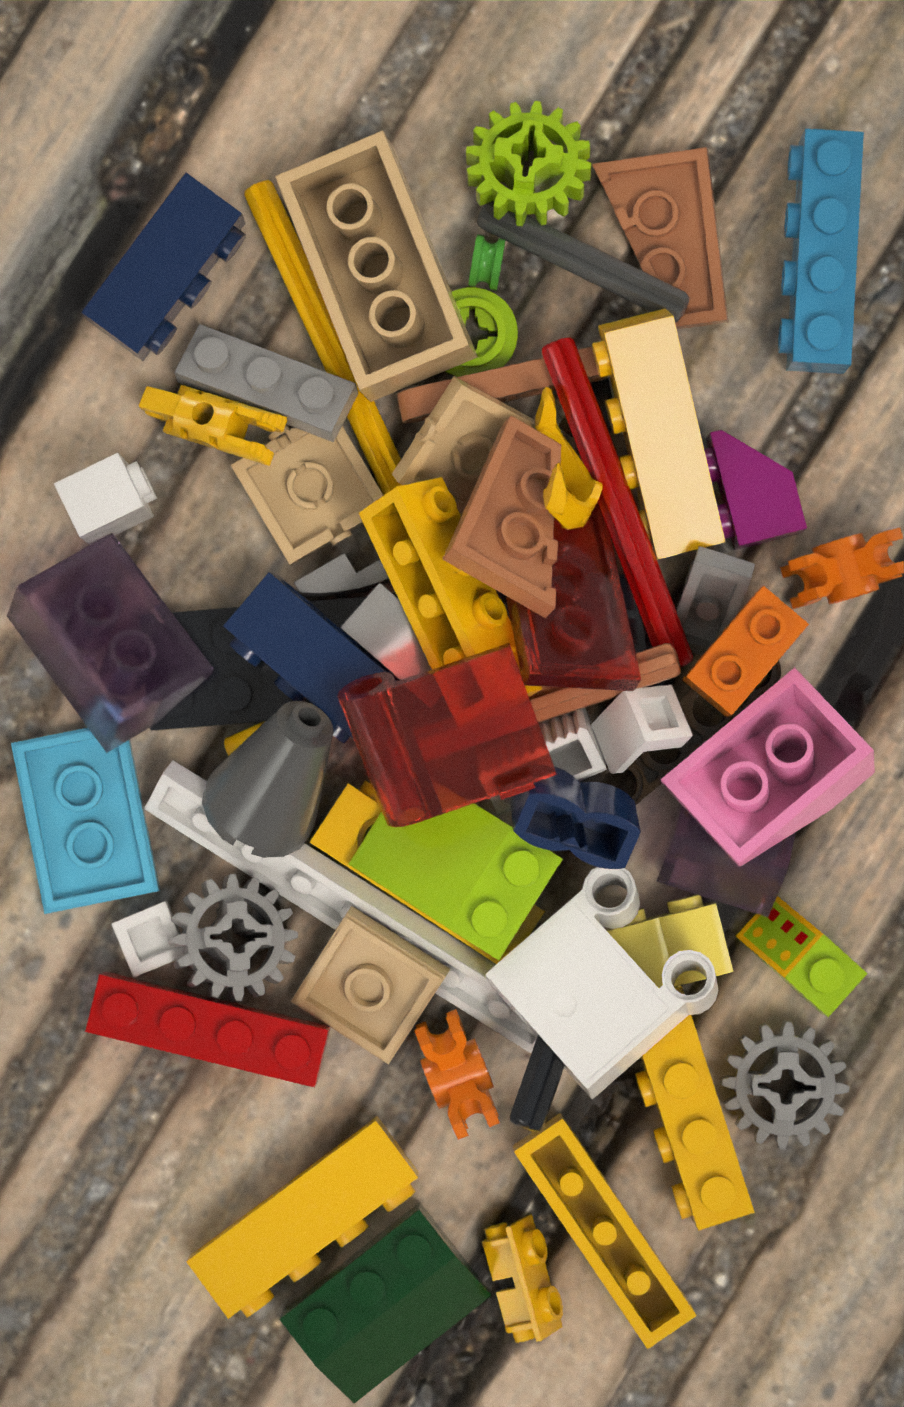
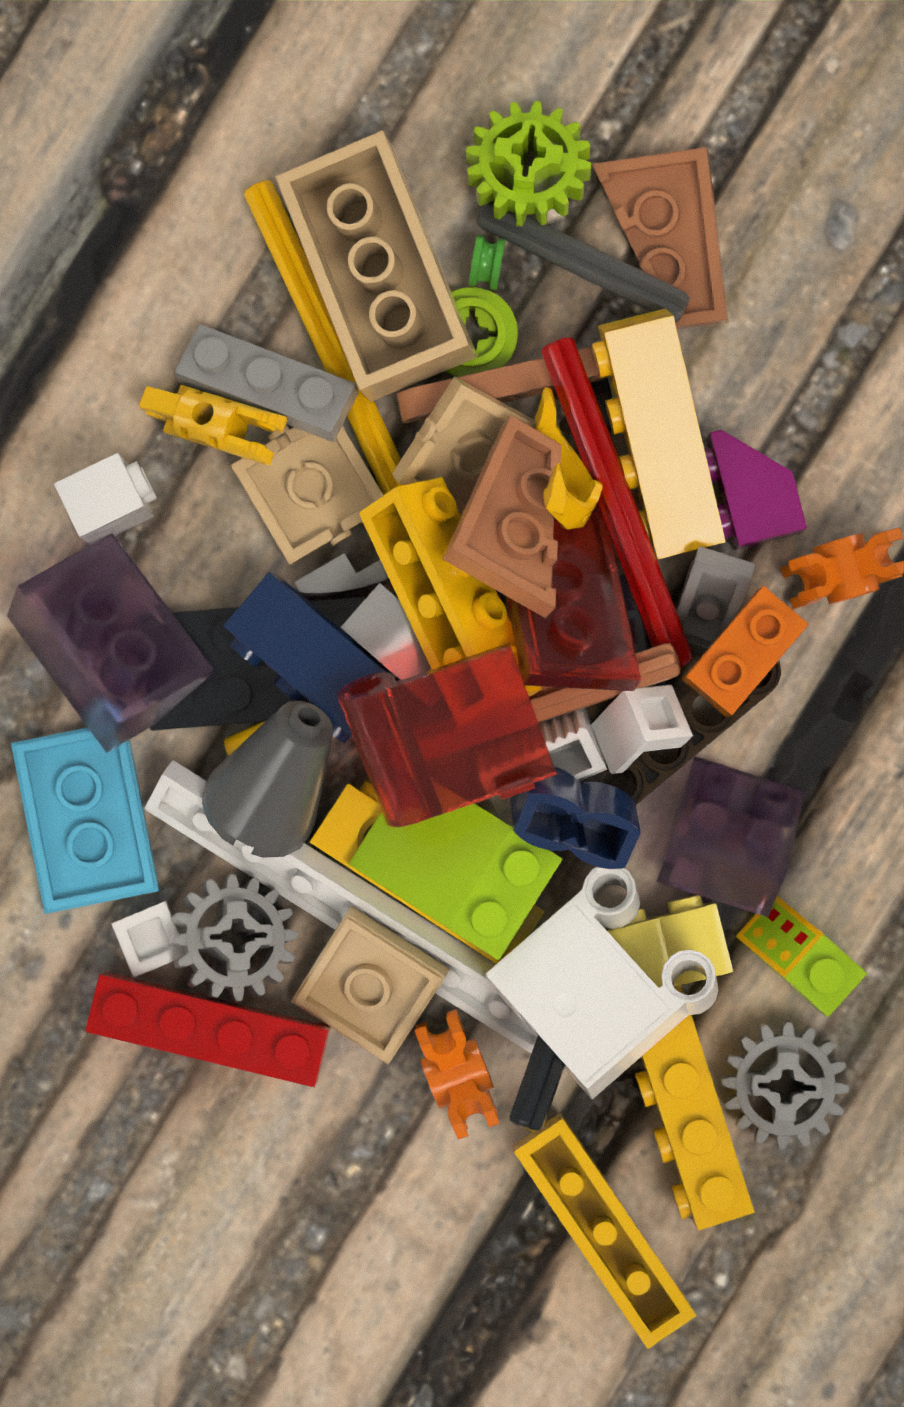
(166, 268): dark blue brick -> none
(303, 1218): yellow brick -> none
(384, 1304): dark green slope -> none
(533, 1305): yellow hinge -> none
(771, 769): bright pink slope -> none
(824, 251): dark azure brick -> none

